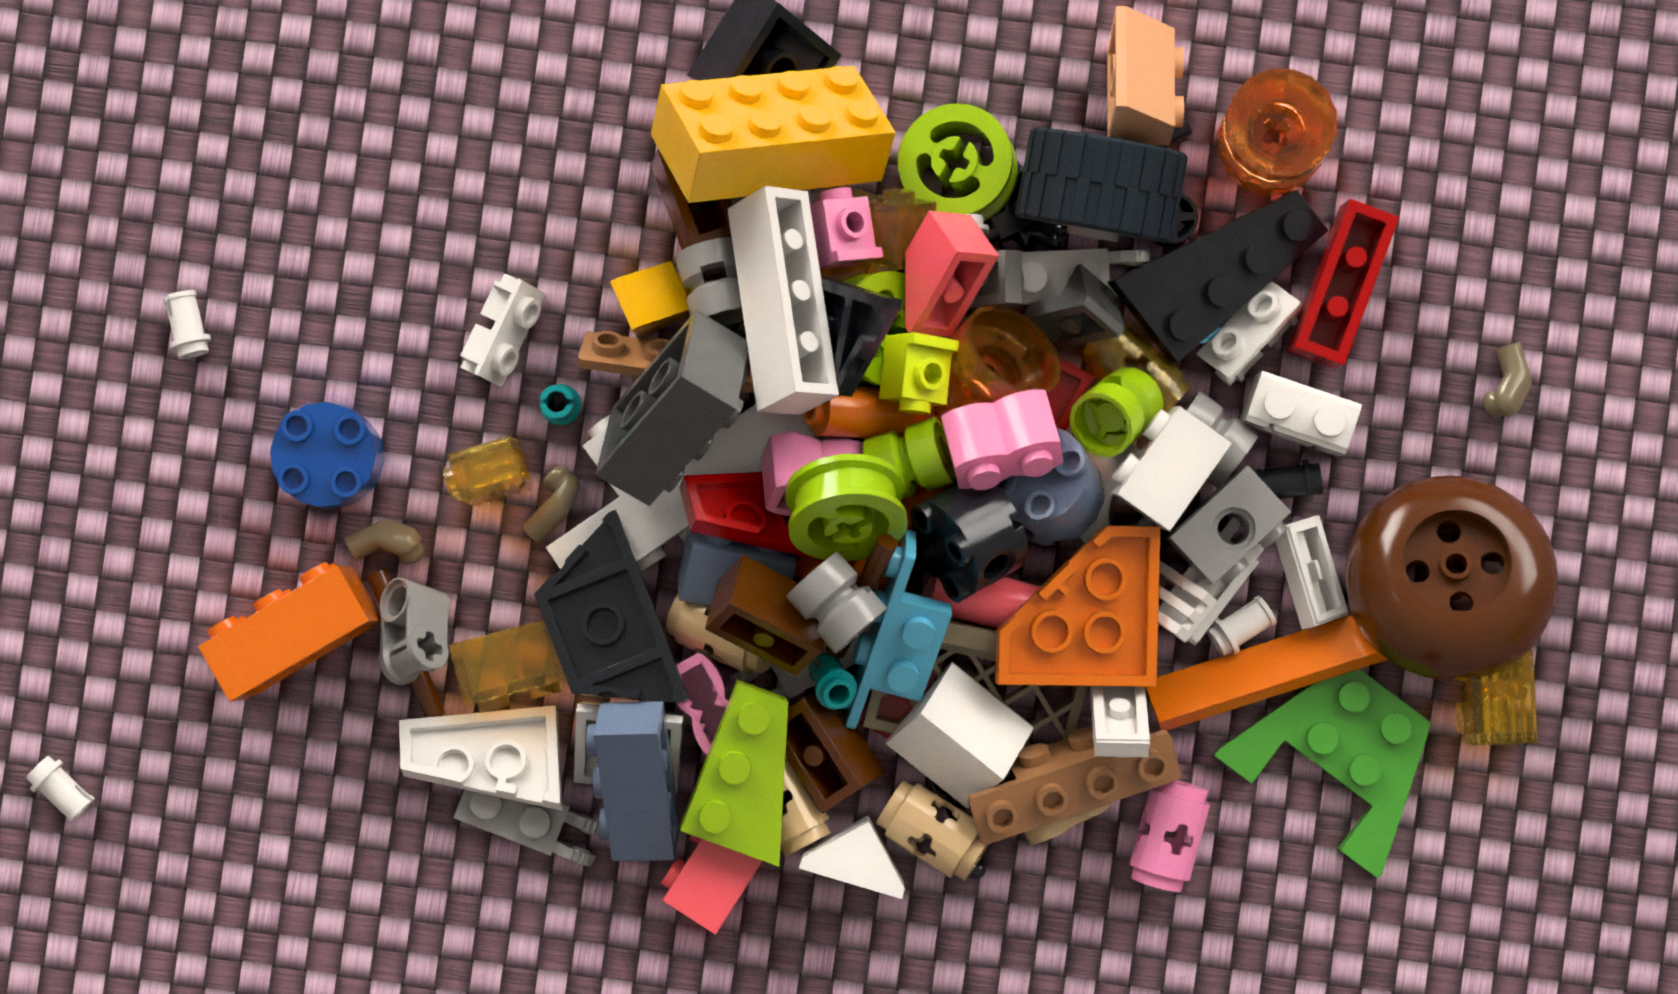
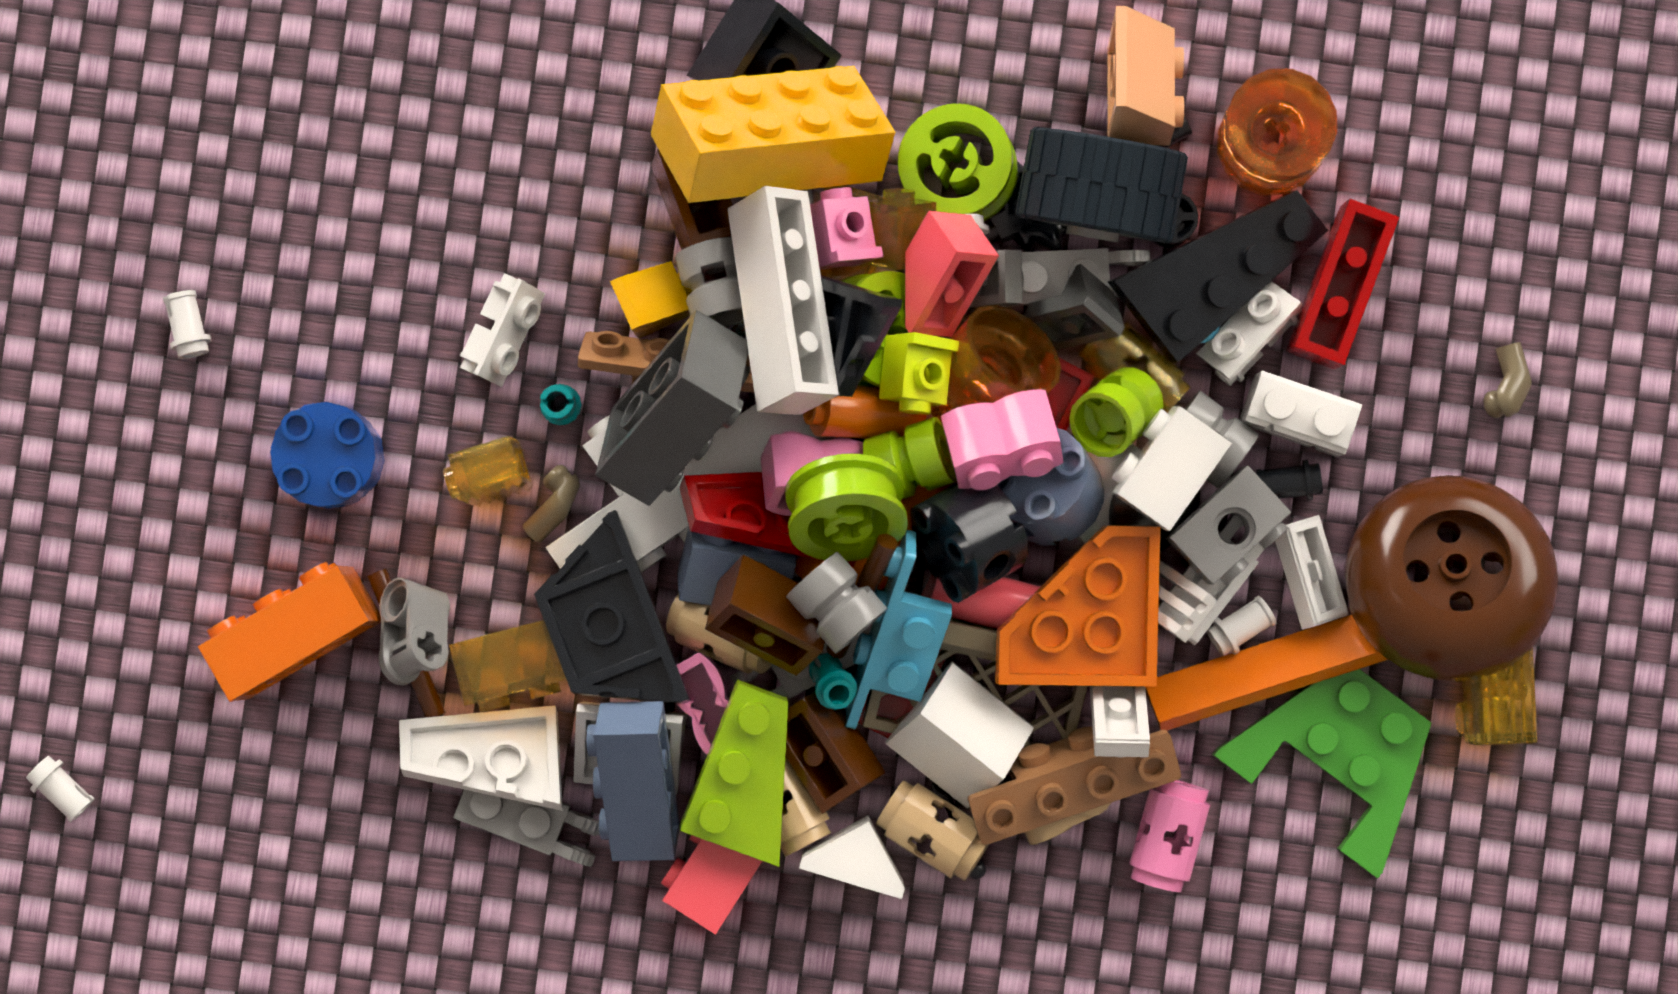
(389, 536): dark tan arm -> none

